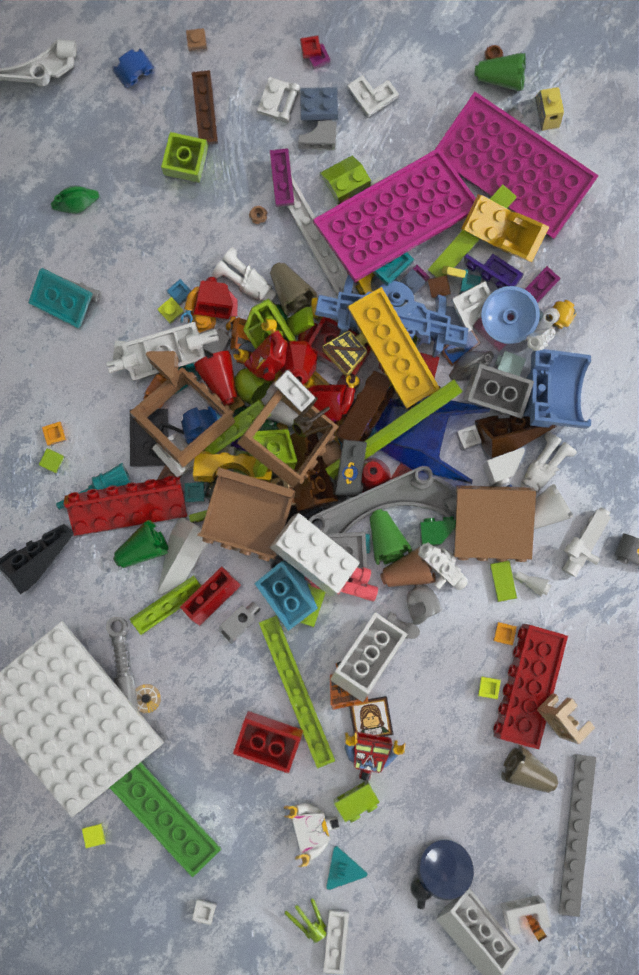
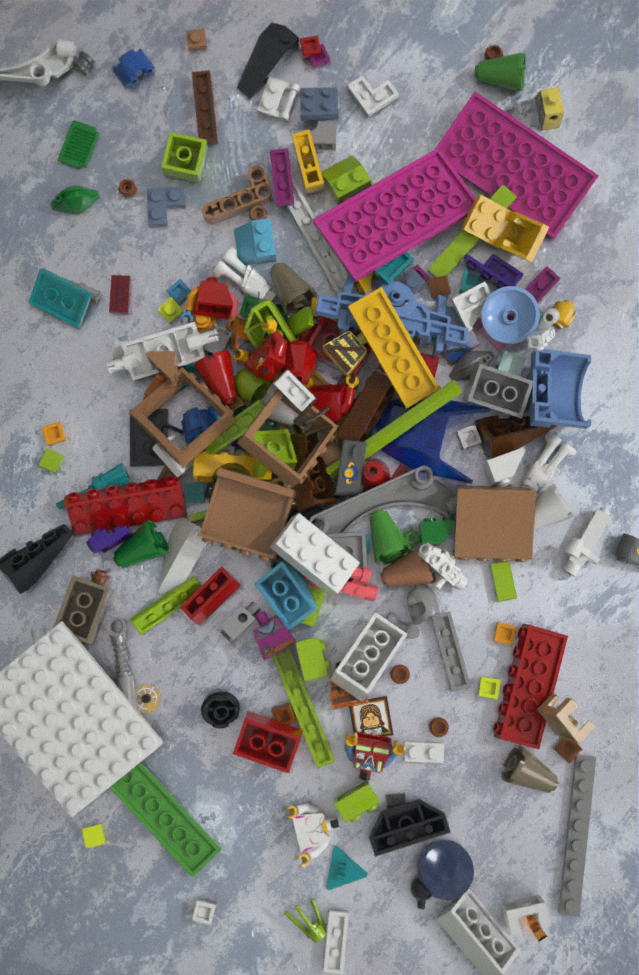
(78, 145): none -> green window
(83, 63): none -> dark grey wheel
(83, 608): none -> dark tan brick
(99, 577): none -> dark orange plate
(103, 540): none -> dark purple plate
(120, 294): none -> dark red tile
(127, 183): none -> dark orange plate
(159, 200): none -> sand blue plate
(220, 708): none -> black cone
(236, 199): none -> medium nougat beam
(247, 304): none -> green plate
(255, 242): none -> medium azure slope
(269, 54): none -> black wedge
(271, 635): none -> torso
(284, 713): none -> dark orange plate
(308, 161): none -> yellow slope
(312, 659): none -> lime brick
(395, 799): none -> clear smoke plate
(400, 674): none -> dark orange plate
(406, 826): none -> black wedge
(416, 538): none -> bright green plate
(424, 752): none -> white plate
(438, 727): none -> dark orange plate
(450, 651): none -> light grey plate
(453, 272): light yellow tile -> none
(537, 584): white cone -> none
(568, 750): none -> dark orange tile

